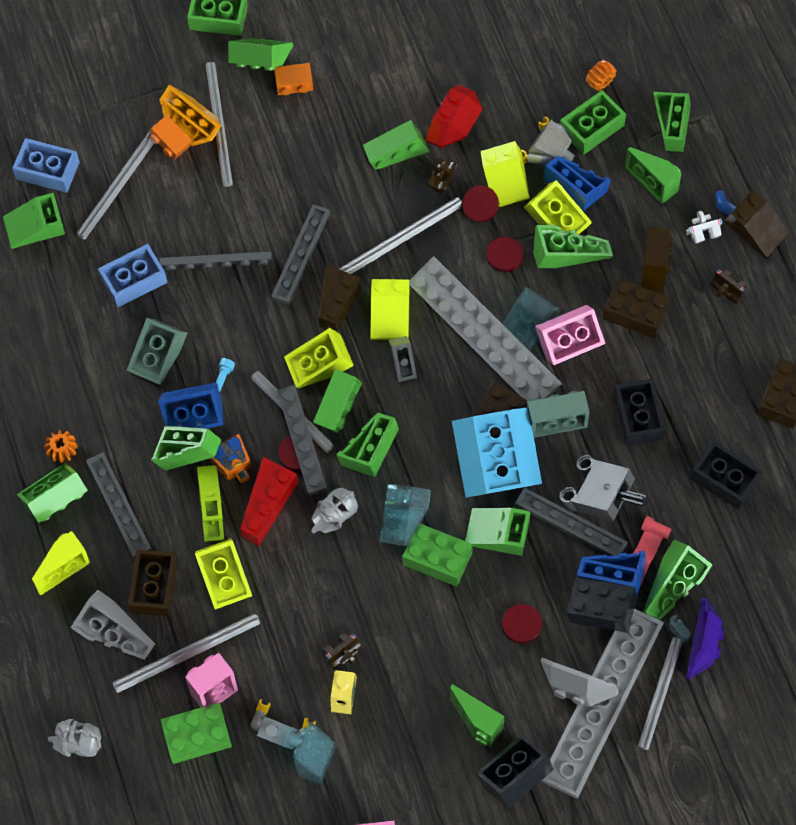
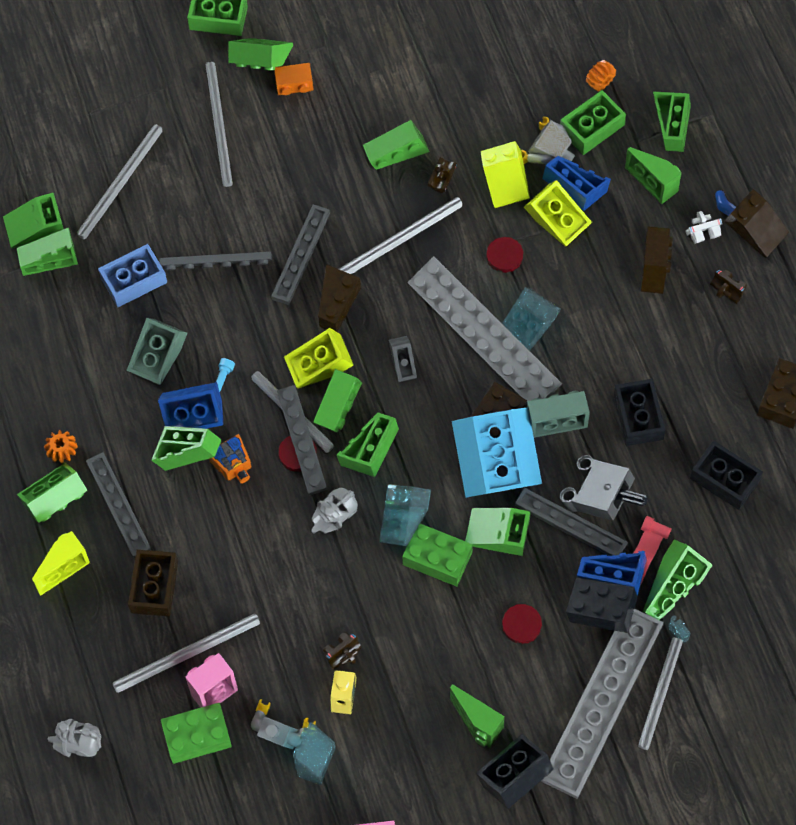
(46, 165): medium blue brick -> none
(47, 253): none -> bright green wedge
(108, 623): light grey wedge -> none
(170, 137): orange brick -> none
(189, 116): light orange wedge -> none
(210, 503): lime slope -> none
(223, 573): neon yellow slope -> none
(269, 495): red wedge -> none
(389, 309): neon yellow slope -> none
(454, 117): red wedge -> none
(480, 203): dark red tile -> none
(561, 248): bright green wedge -> none
(570, 335): bright pink brick -> none
(577, 685): light grey wedge -> none
(636, 308): dark brown brick -> none
(705, 640): dark purple wedge -> none

